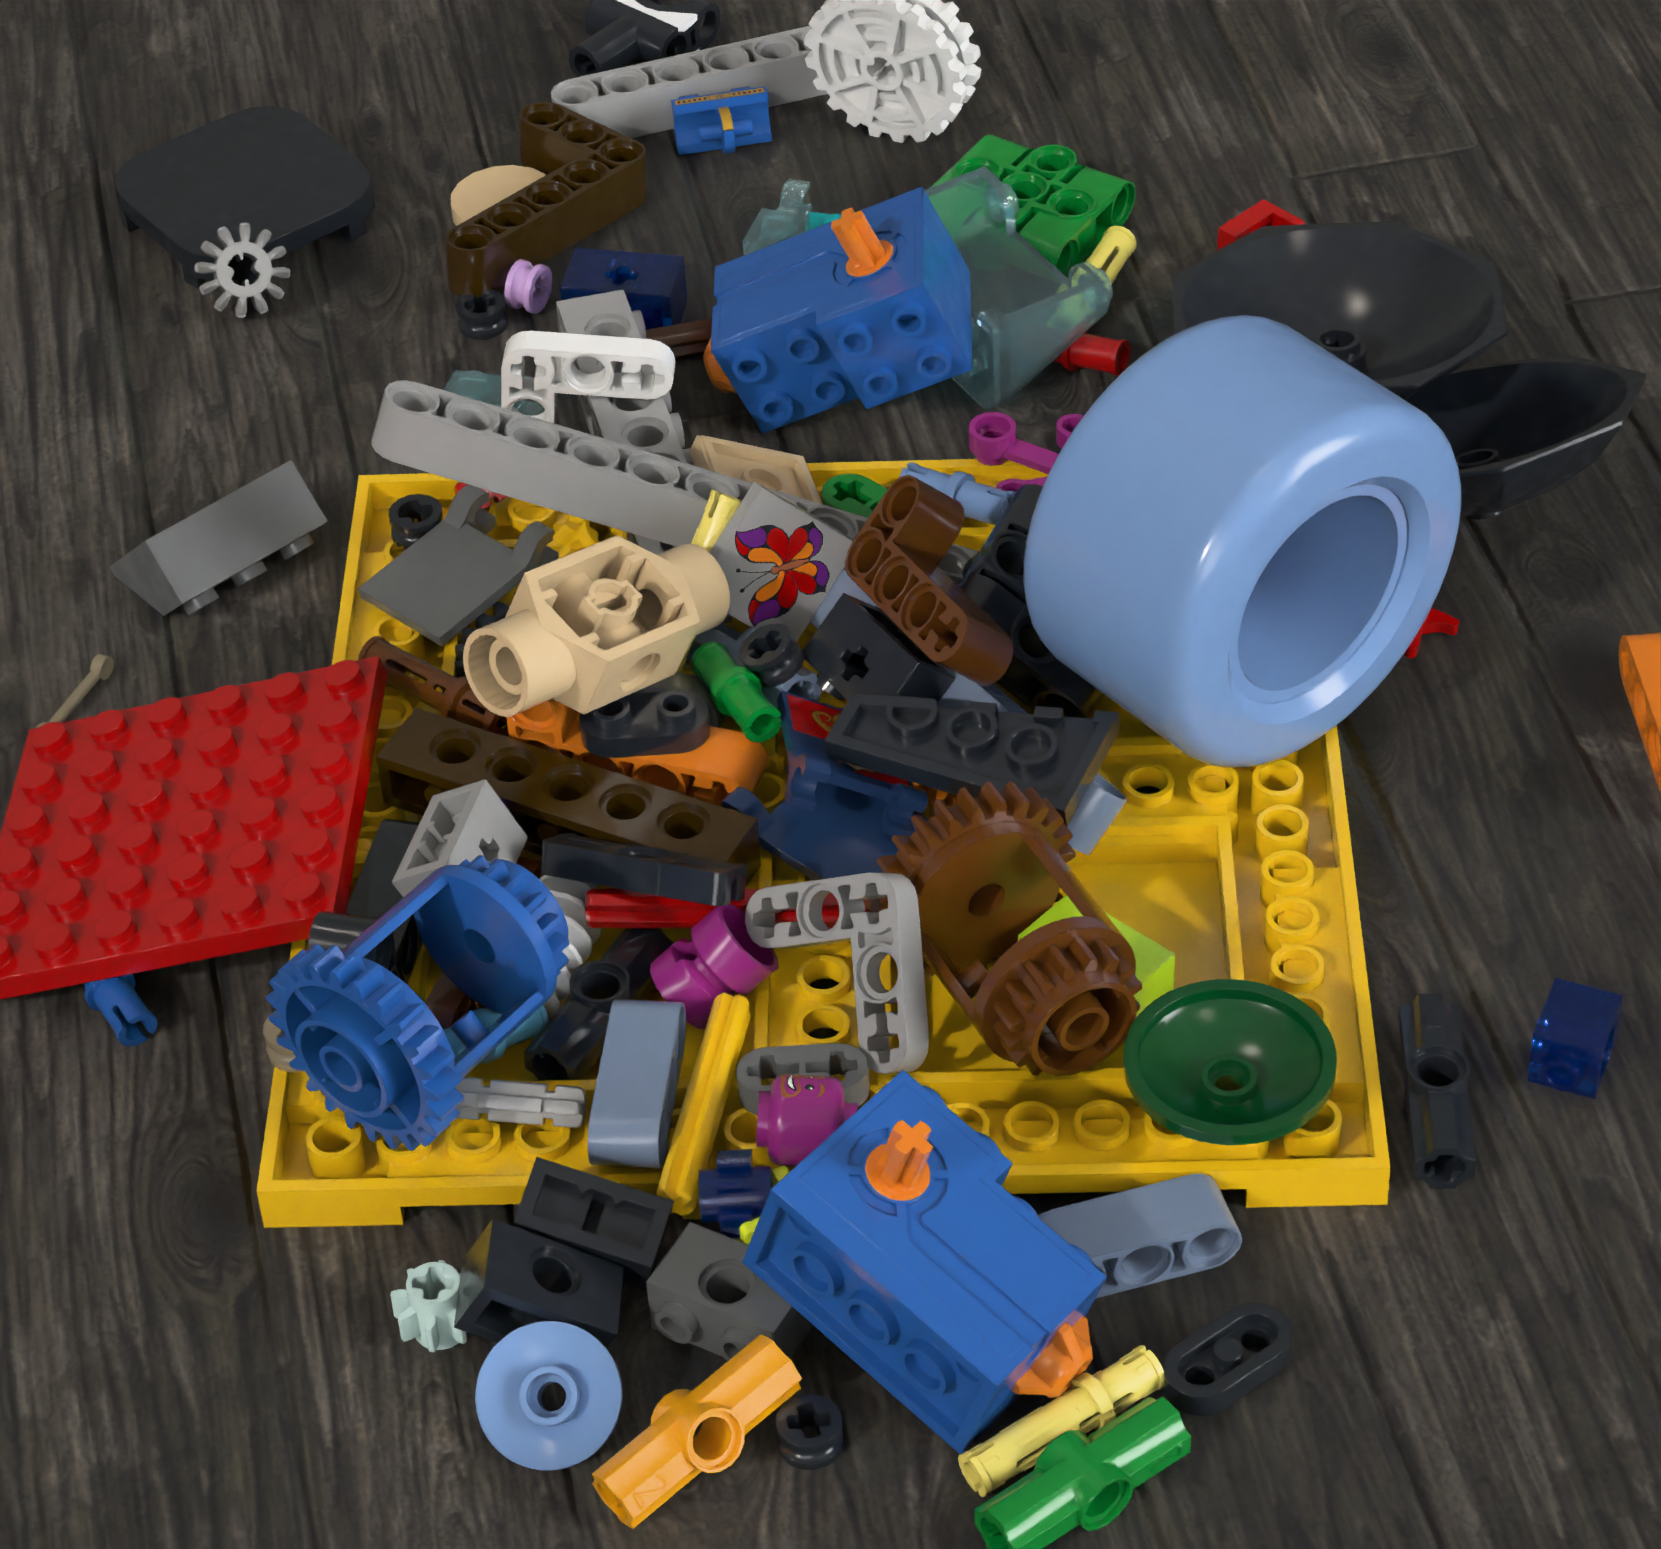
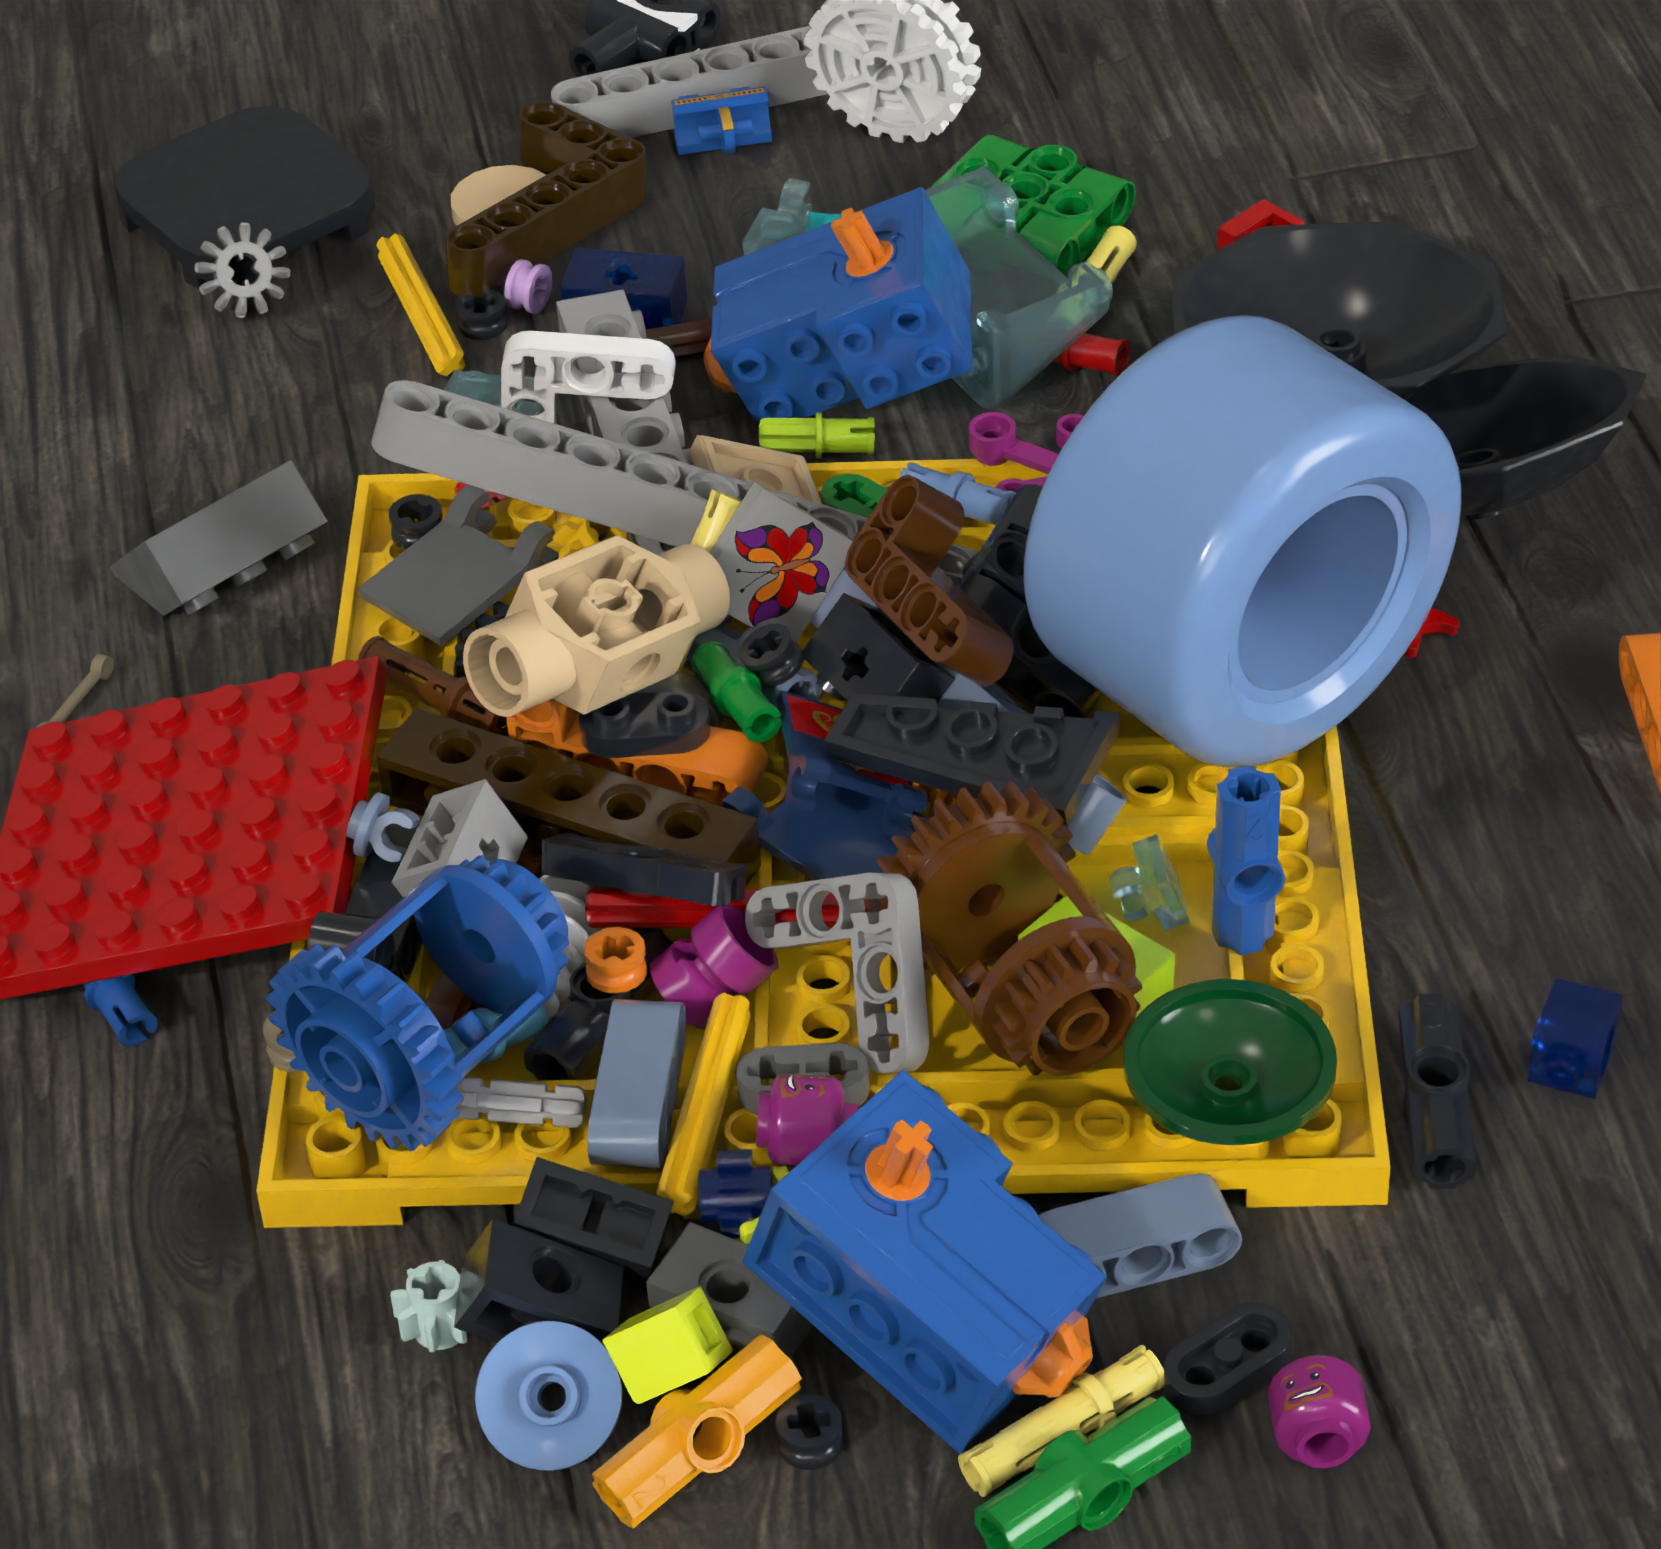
(371, 824): none -> sand blue plate
(420, 304): none -> yellow axle
(615, 960): none -> orange bush
(668, 1345): none -> neon yellow panel
(818, 435): none -> lime axle
(1150, 886): none -> clear light blue tile
(1245, 859): none -> blue piece
(1319, 1410): none -> magenta head

